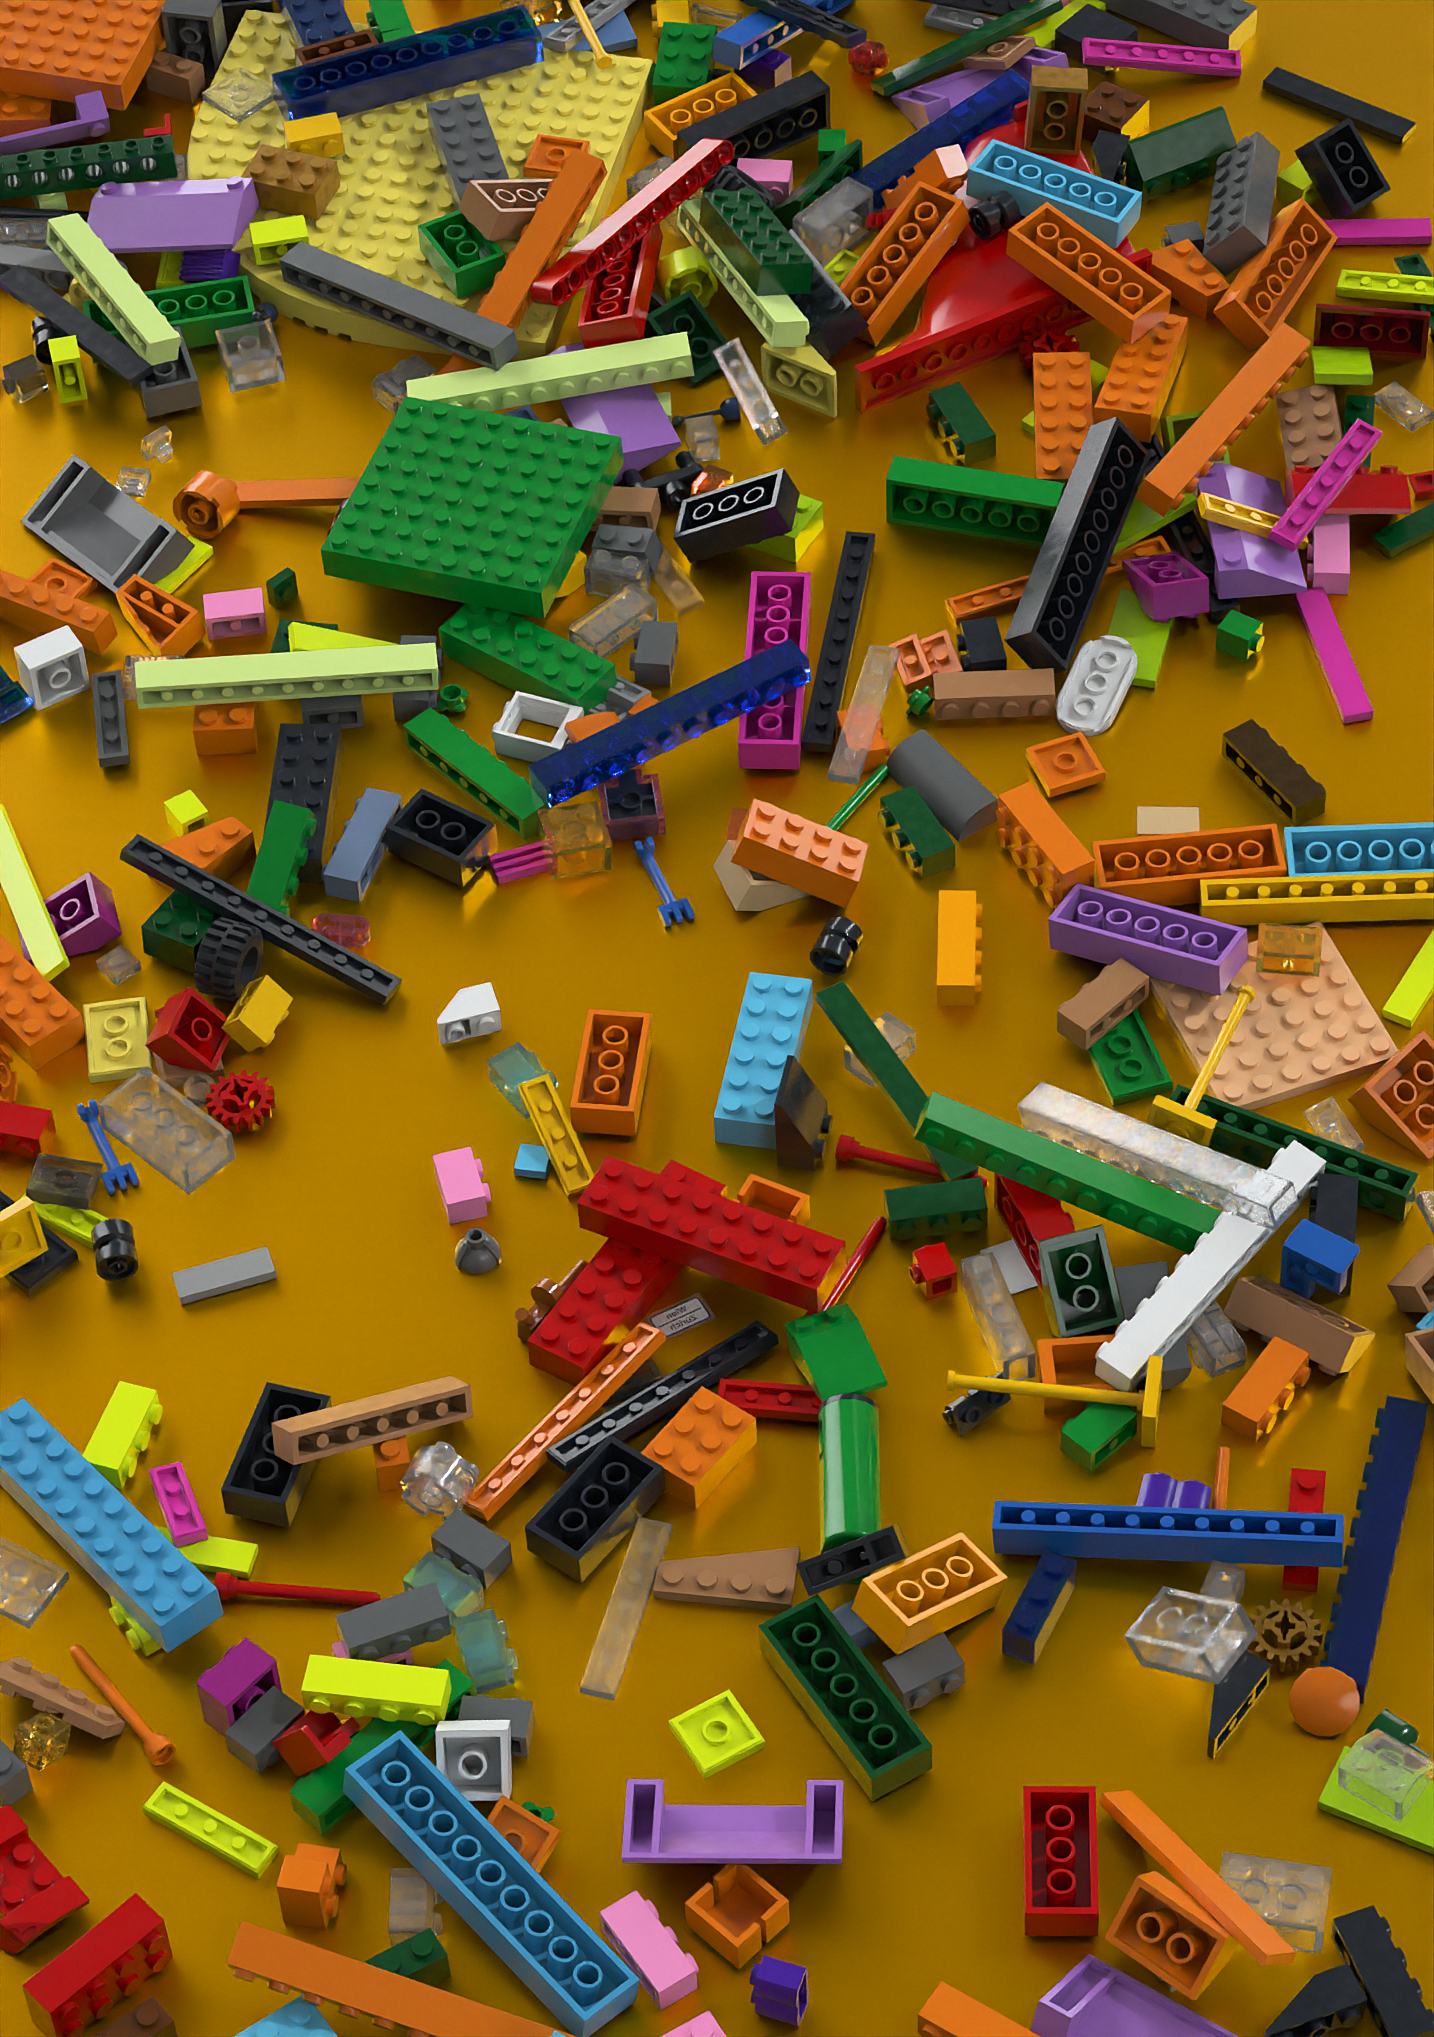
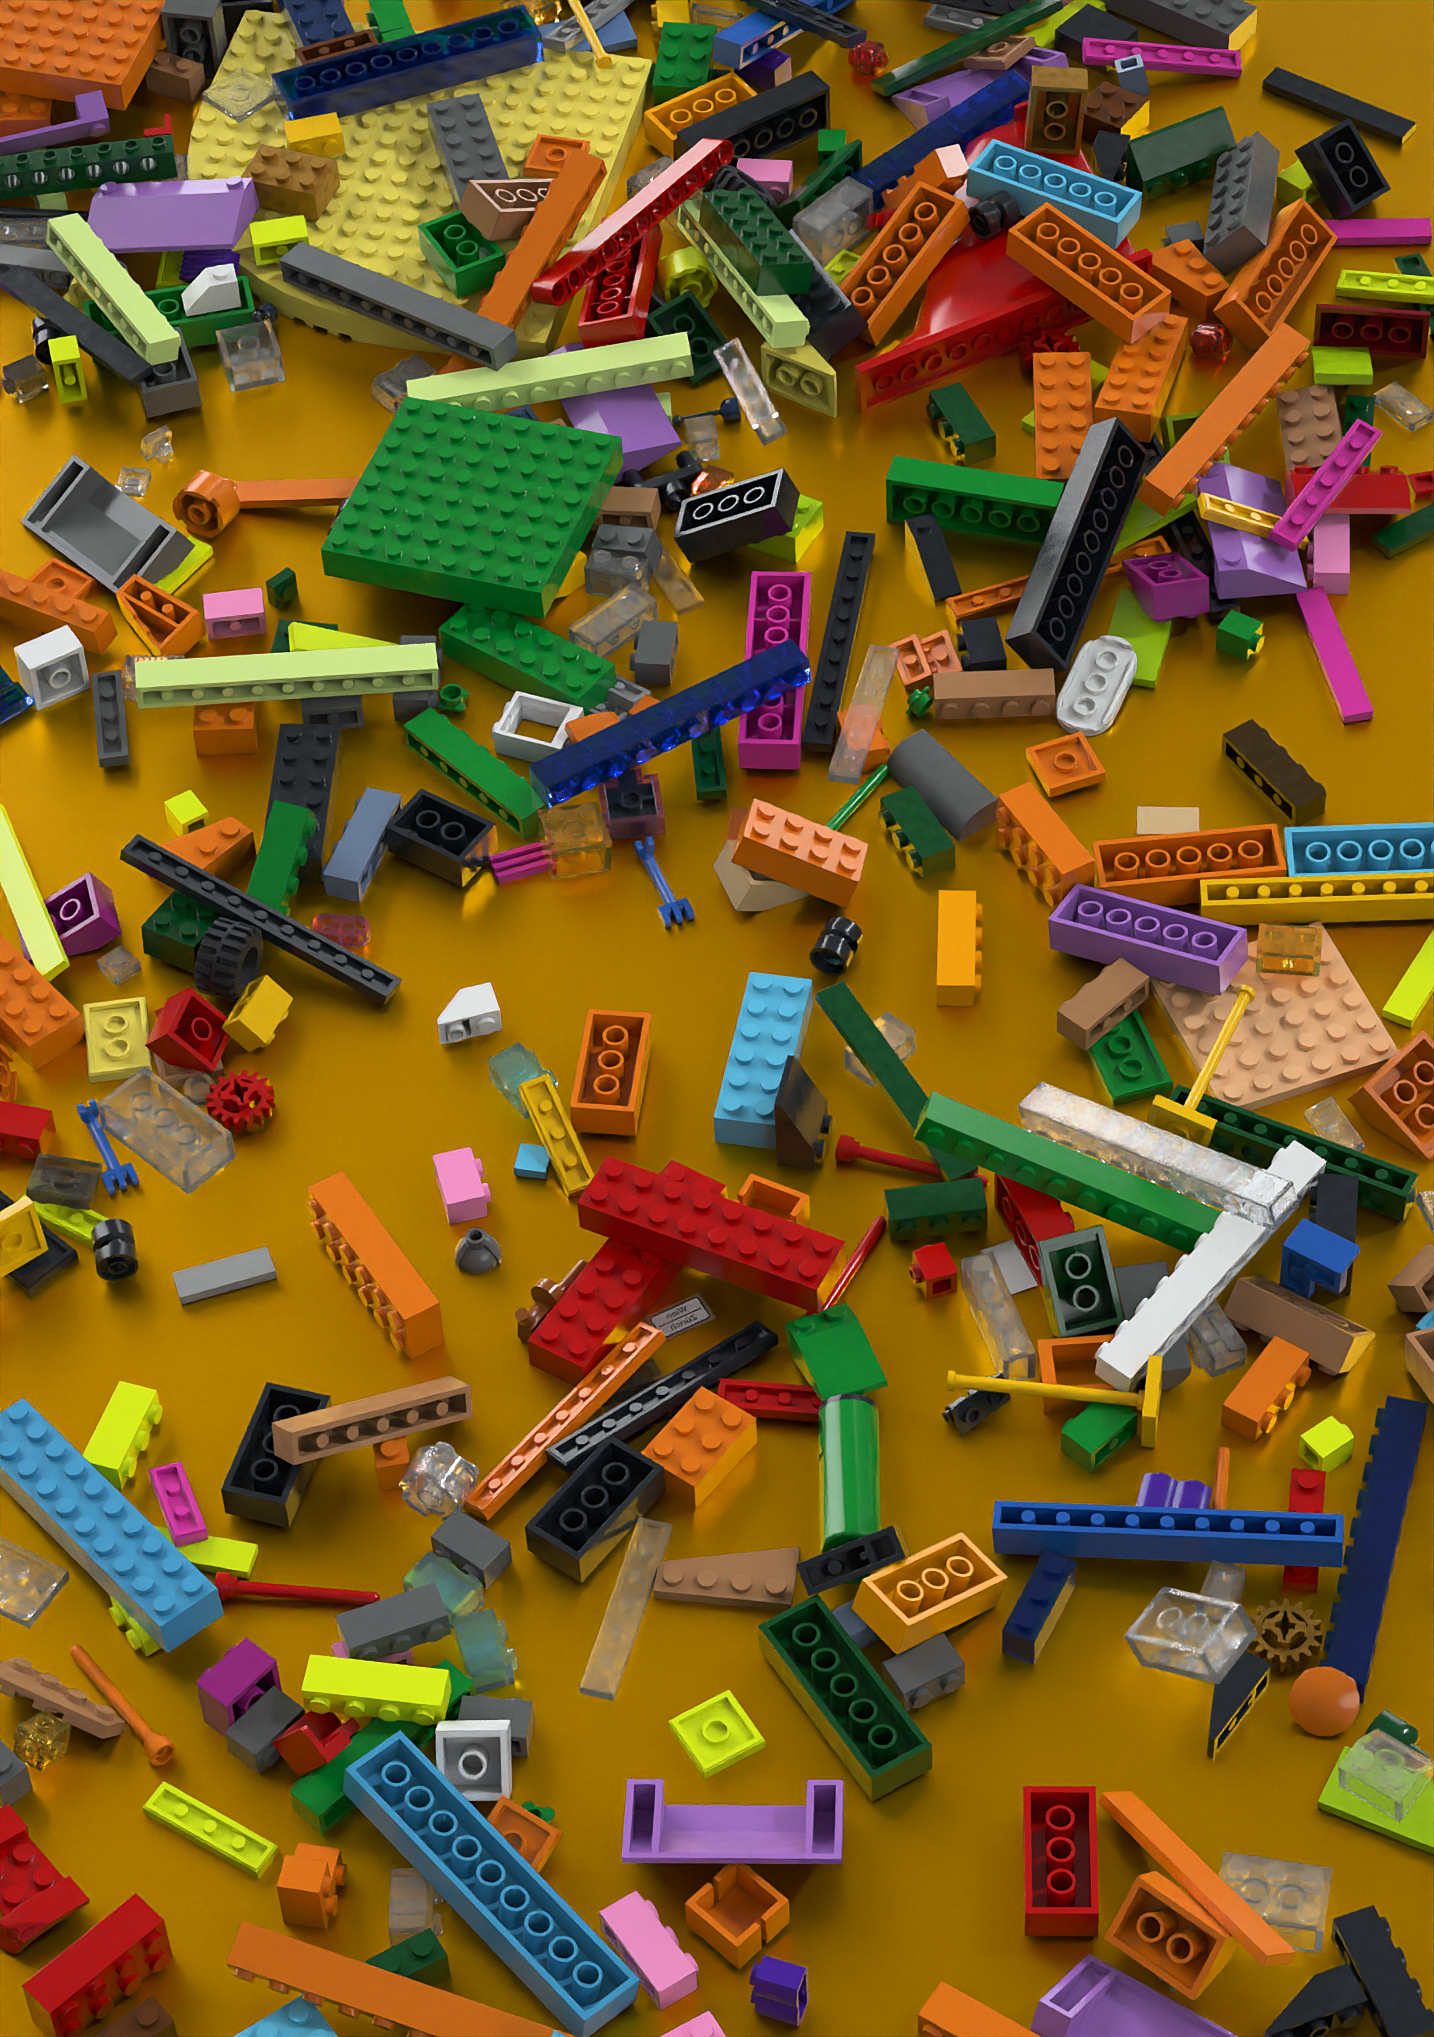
(212, 291): none -> white slope
(375, 1265): none -> orange brick
(709, 765): none -> dark green plate
(931, 556): none -> black slope
(1132, 74): none -> sand blue brick
(1211, 341): none -> clear red head
(1326, 1445): none -> neon yellow brick

